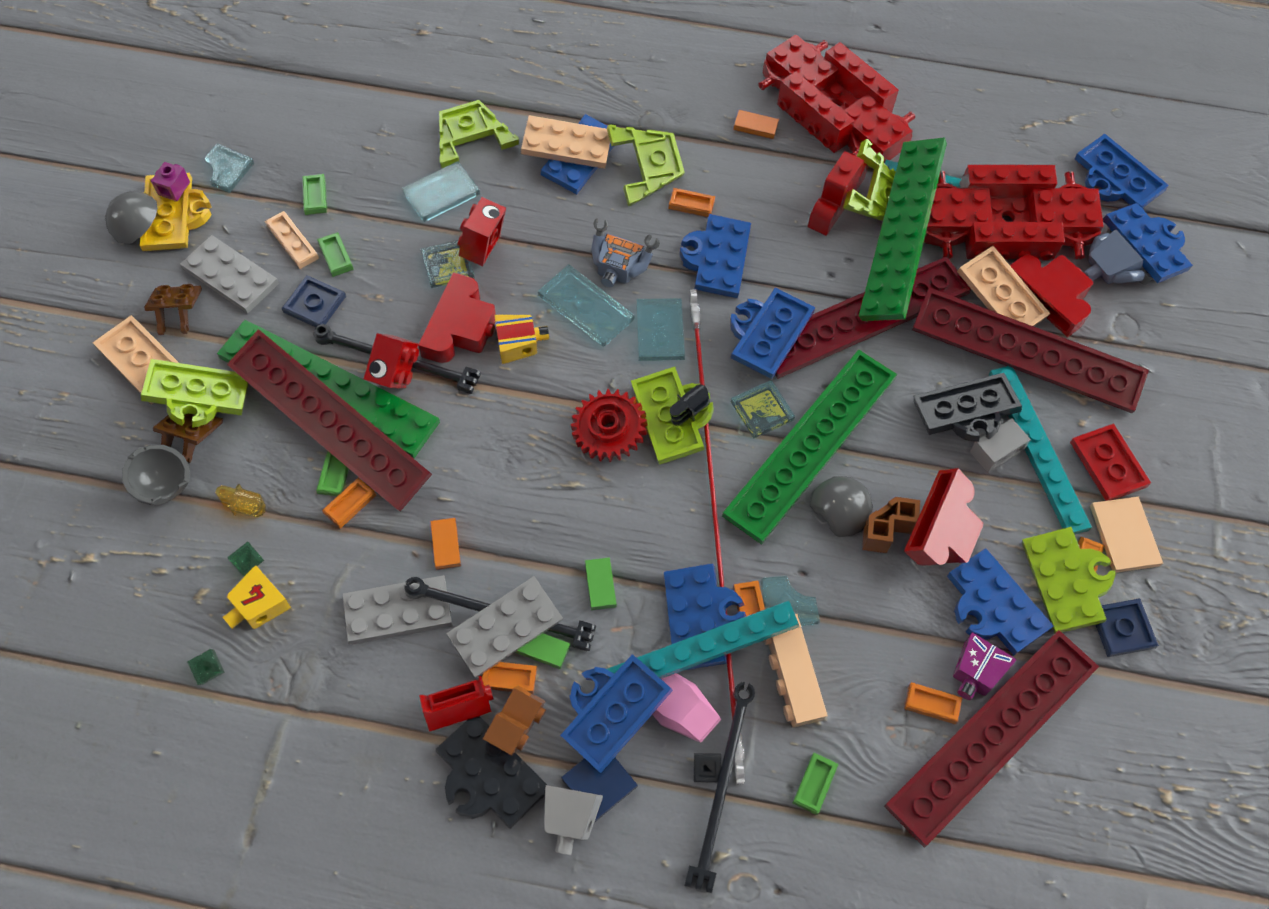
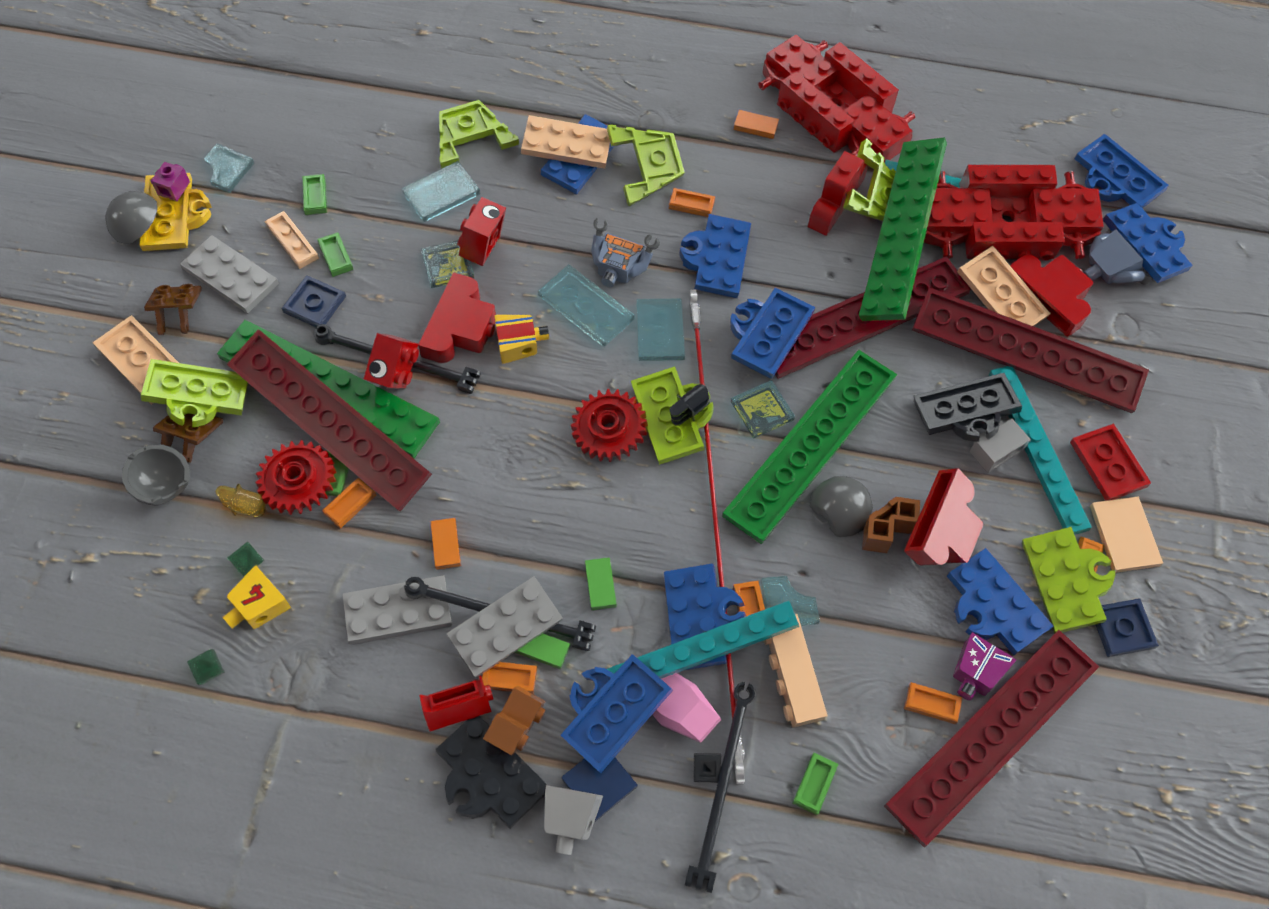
(277, 482): none -> red gear

